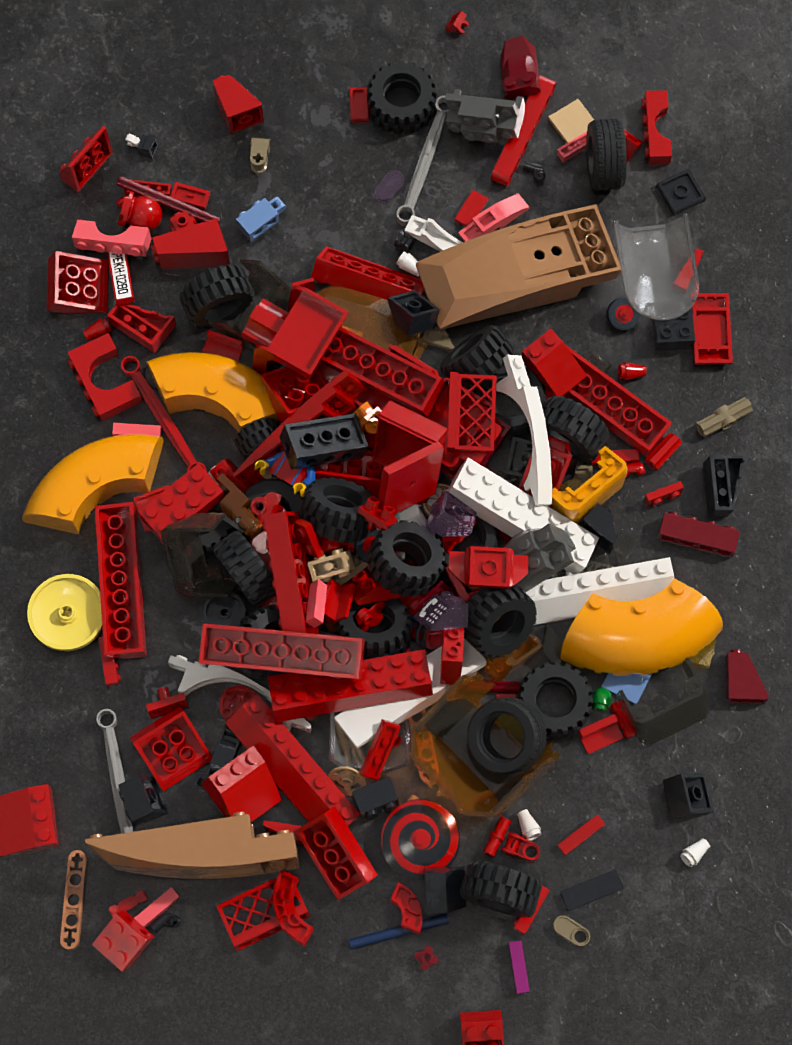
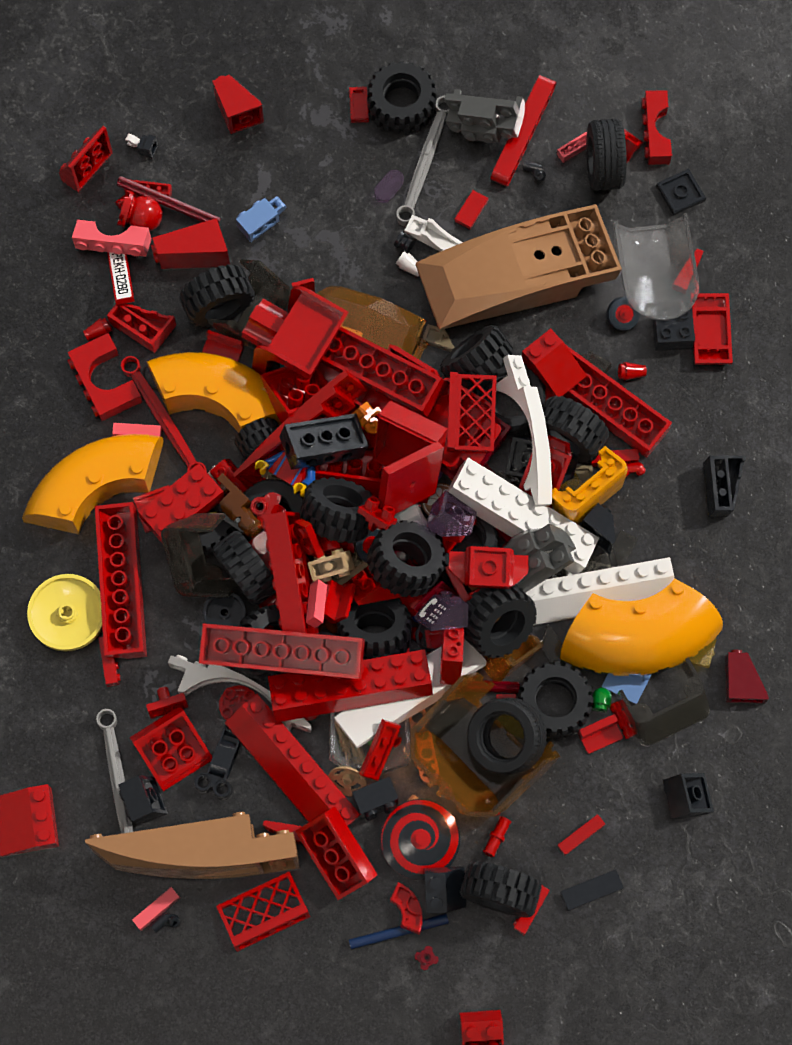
(77, 284): red slope -> none
(77, 909): nougat beam -> none
(123, 940): red piece -> none
(128, 903): red axle -> none
(181, 220): red brick -> none
(191, 195): red plate -> none
(243, 786): red slope -> none
(259, 153): dark tan piece -> none
(285, 909): red tile -> none
(362, 275): red slope -> none
(370, 617): red plate -> none
(413, 312): black slope -> none
(455, 23): red tile -> none
(494, 217): coral slope -> none
(518, 967): magenta piece -> none
(519, 68): dark red slope -> none
(519, 848): red piece -> none
(529, 826): white cone -> none
(567, 928): dark tan piece -> none
(571, 121): tan tile -> none
(656, 497): red plate -> none
(663, 451): red axle -> none
(693, 853): white cone -> none
(698, 534): dark red brick -> none
(724, 417): dark tan piece -> none

